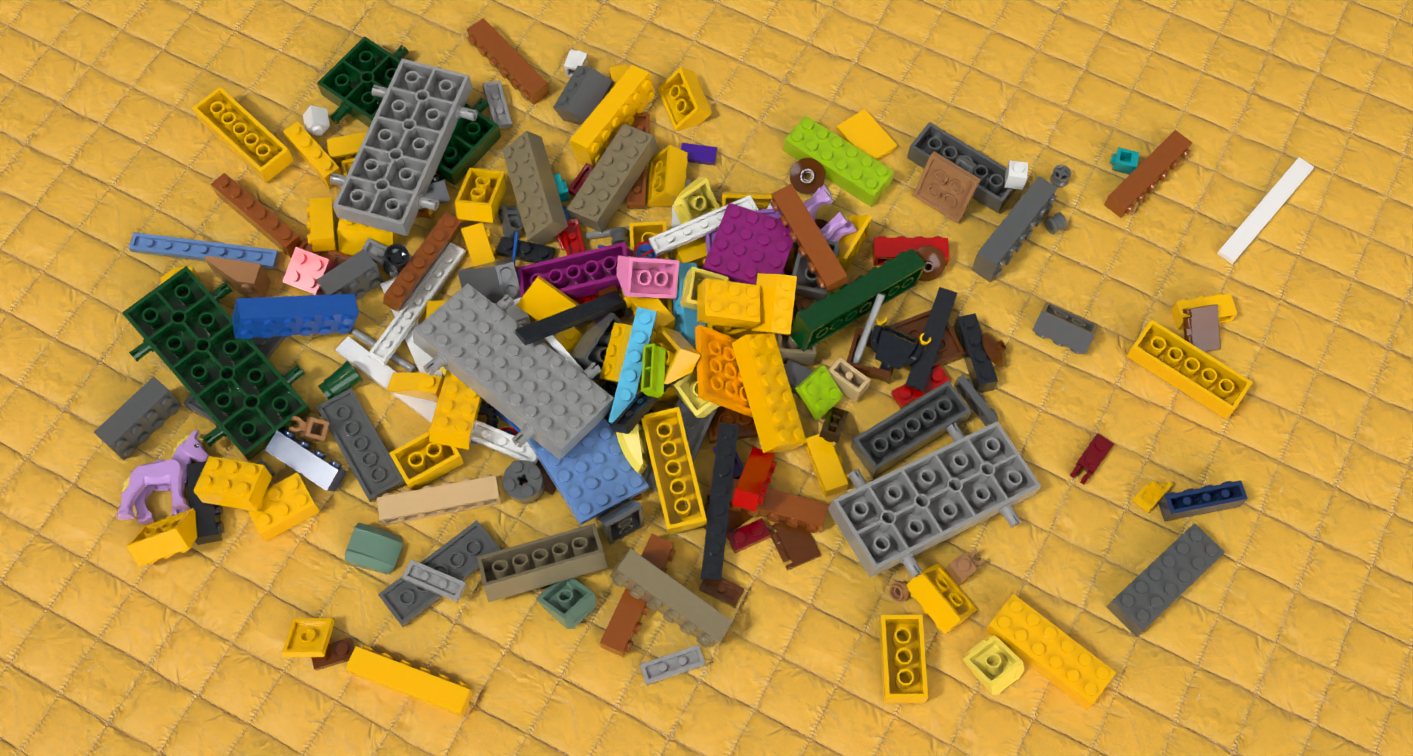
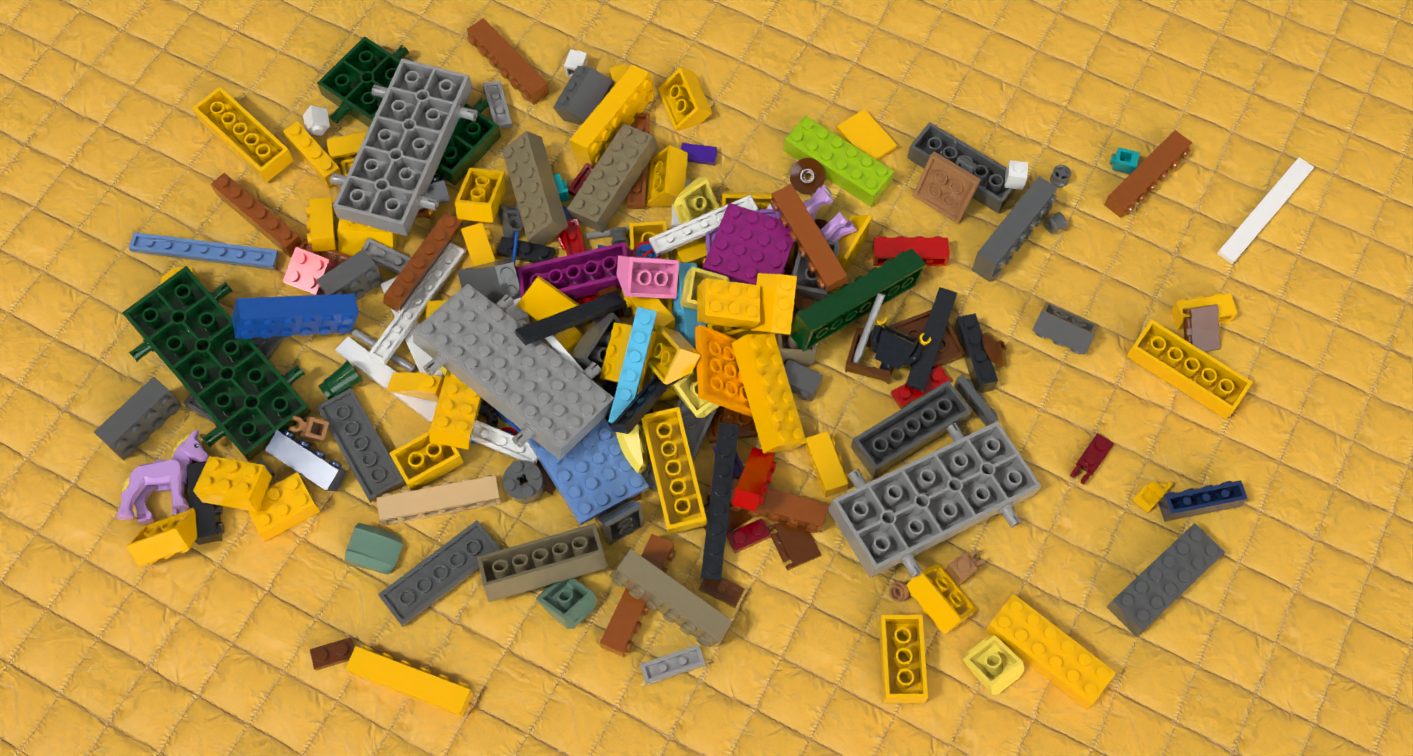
(242, 276): medium nougat slope -> none
(308, 637): yellow plate -> none
(395, 259): black wheel -> none
(434, 581): light grey plate -> none
(653, 370): lime piece -> none
(819, 392): lime plate -> none
(833, 424): dark brown plate -> none
(849, 379): tan brick -> none
(932, 256): reddish brown dish -> none

